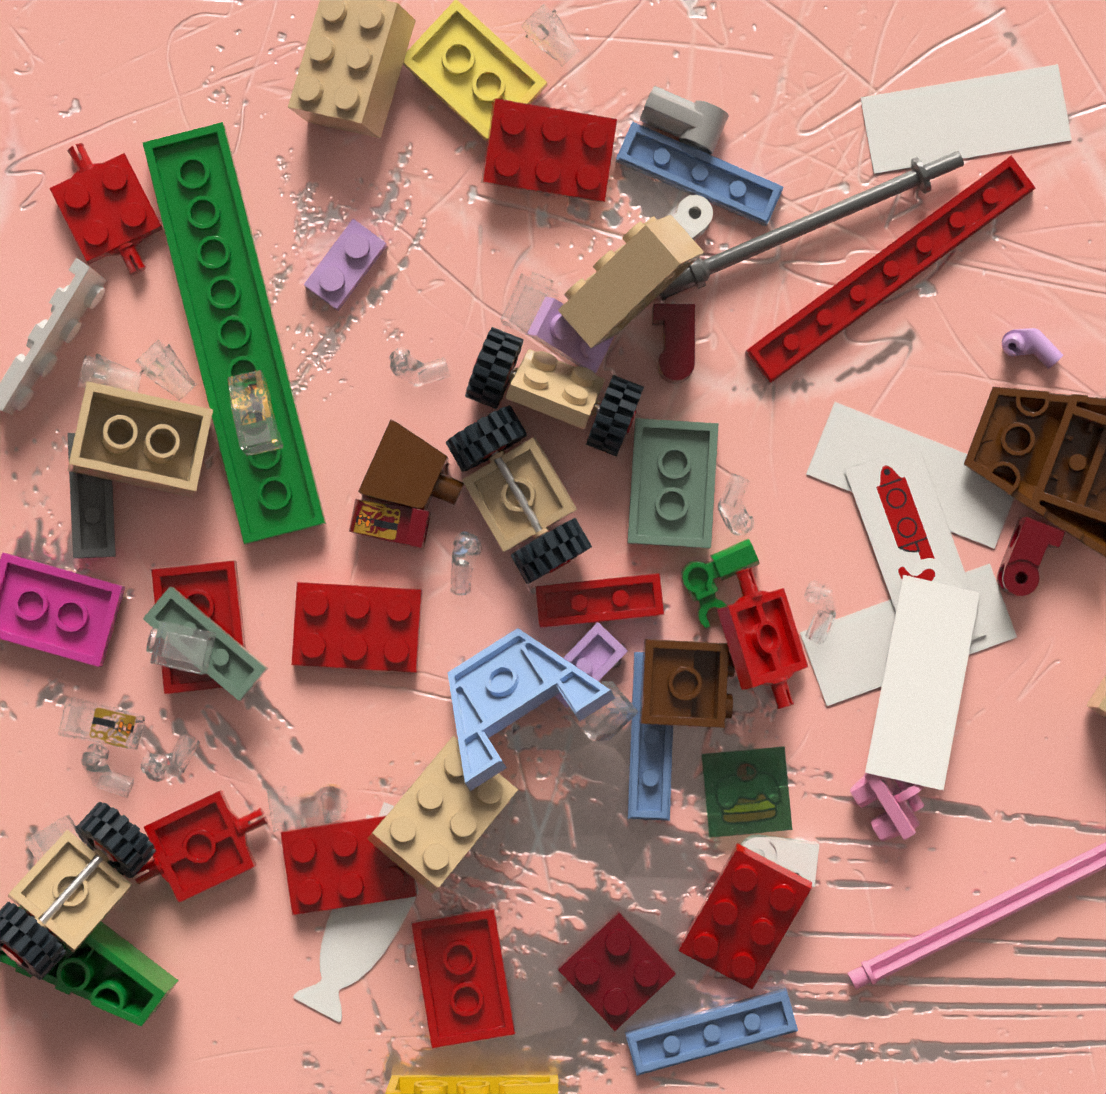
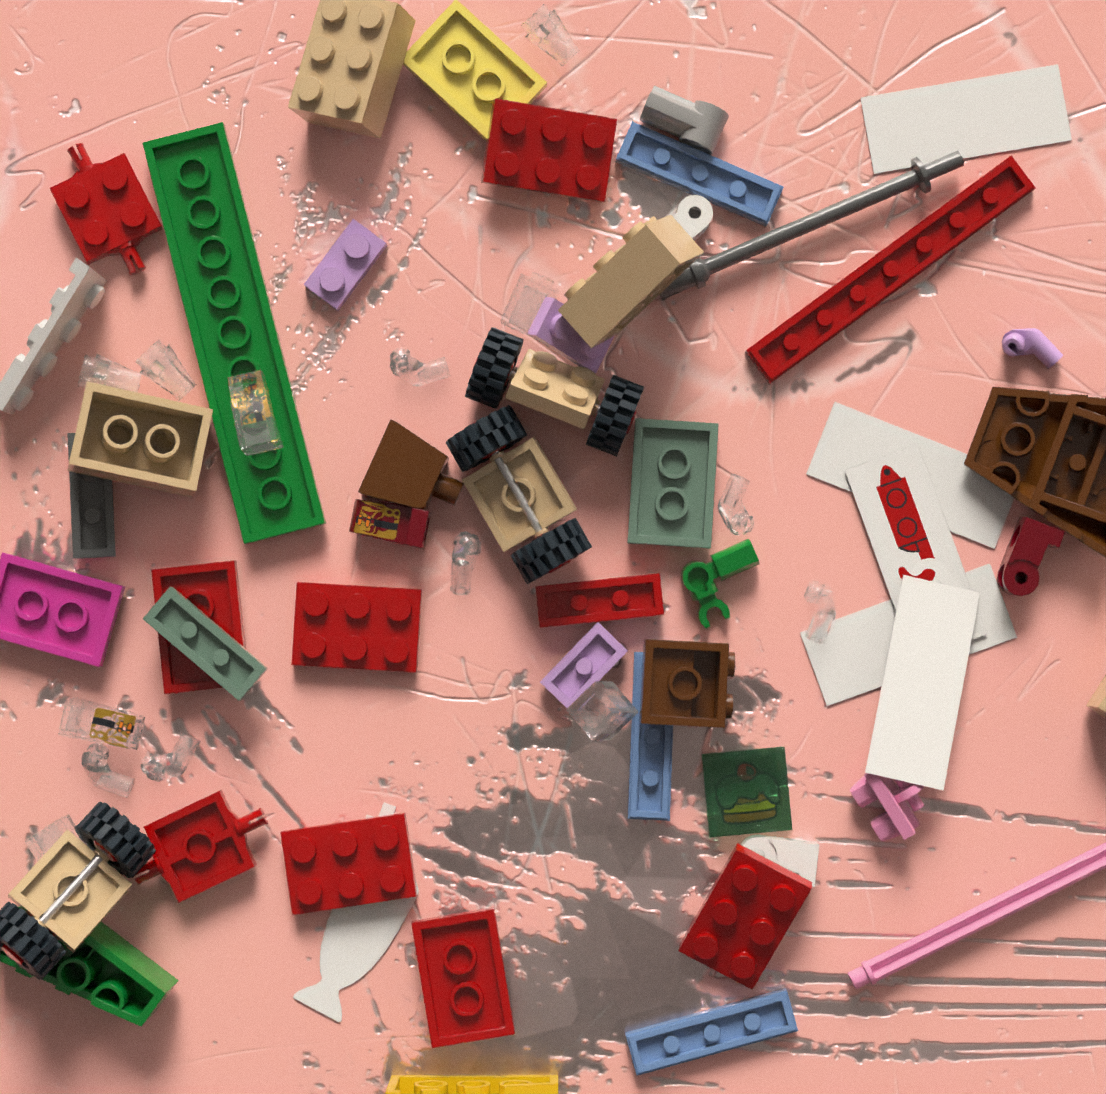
(181, 647): clear brick -> none
(306, 810): clear leg -> none
(439, 818): tan brick -> none
(506, 685): light blue wing -> none
(616, 970): dark red plate -> none
(678, 352): dark red leg -> none
(763, 638): red plate -> none

